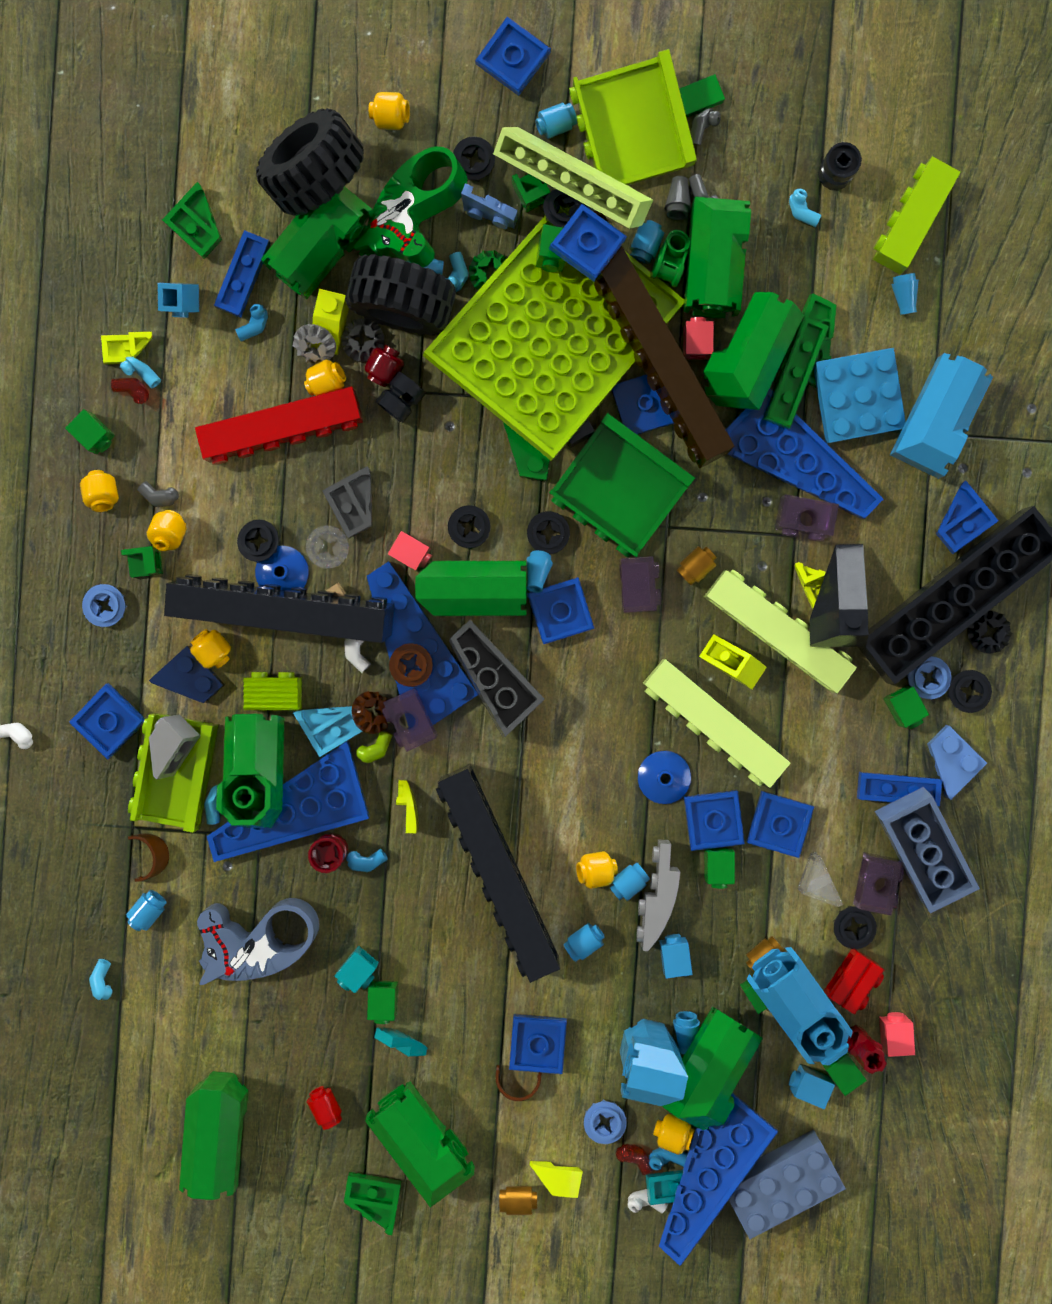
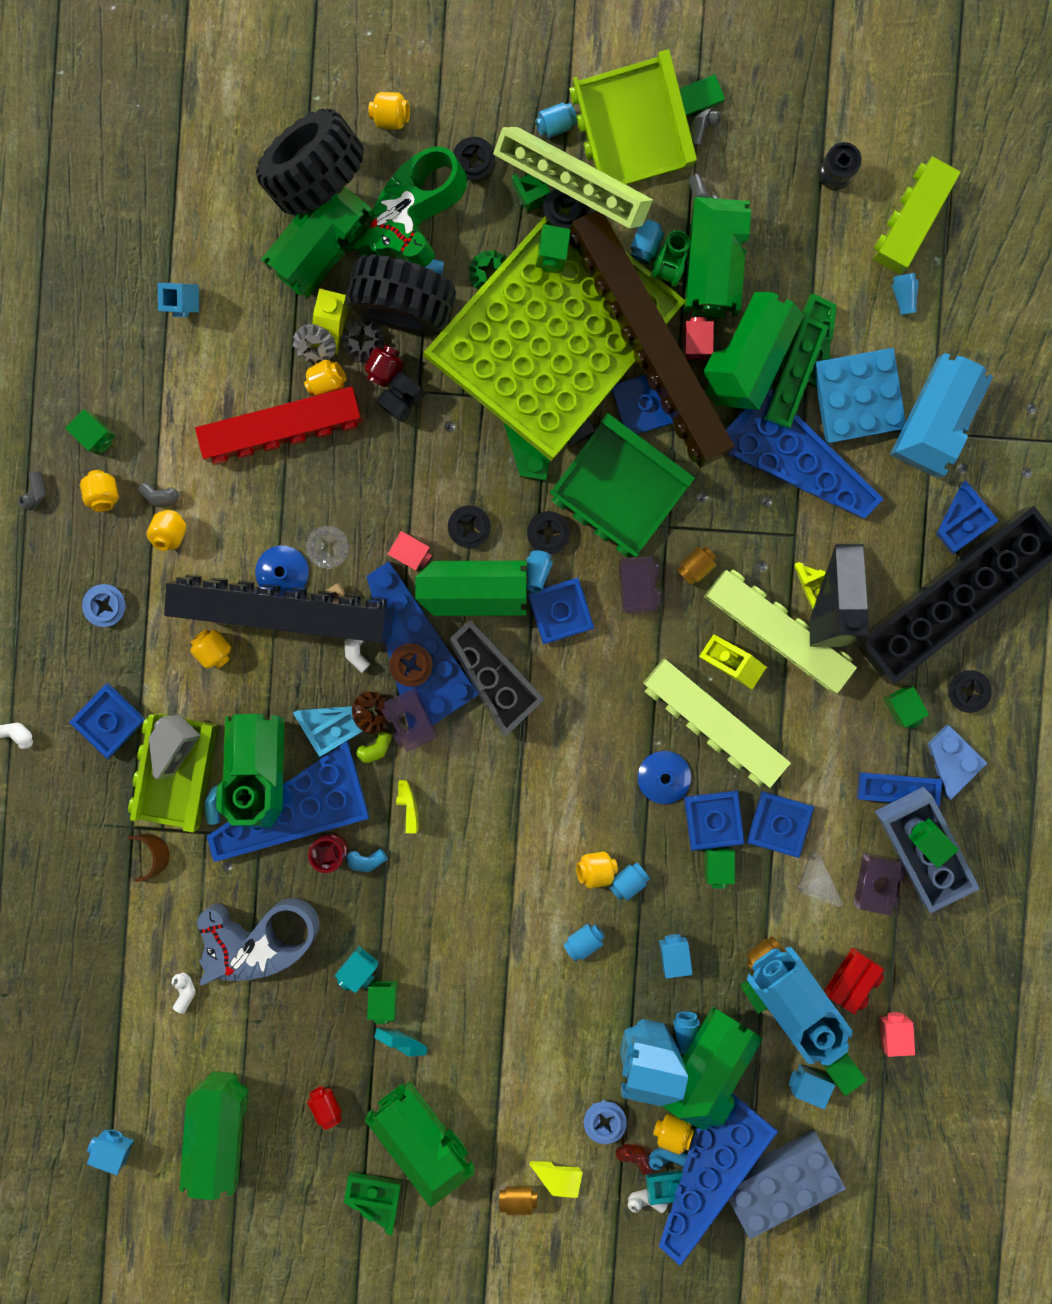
(36, 493): none -> dark grey arm
(97, 982): medium azure arm -> none
(109, 1151): none -> dark azure brick
(118, 347): neon yellow slope -> none
(133, 387): clear red arm -> none
(143, 370): medium azure arm -> none
(143, 561): green panel -> none
(146, 910): dark azure brick -> none
(186, 990): none -> white arm
(188, 677): dark blue wing -> none
(194, 221): green wing -> none
(242, 274): blue plate -> none
(250, 533): black gear -> none
(256, 324): dark azure arm -> none
(272, 692): lime brick -> none
(352, 502): dark grey wing -> none
(460, 273): medium azure arm -> none
(488, 208): medium blue wing -> none
(499, 873): black brick -> none
(513, 56): blue plate -> none
(514, 1098): reddish brown helmet -> none
(538, 1044): blue plate -> none
(587, 242): blue plate -> none
(658, 905): light grey slope -> none
(678, 199): dark grey cone -> none
(800, 209): medium azure arm -> none
(821, 512): clear purple brick -> none
(865, 933): black gear -> none
(866, 1050): dark red piece -> none
(932, 842): none -> green brick
(941, 675): medium blue gear -> none
(987, 644): black gear -> none

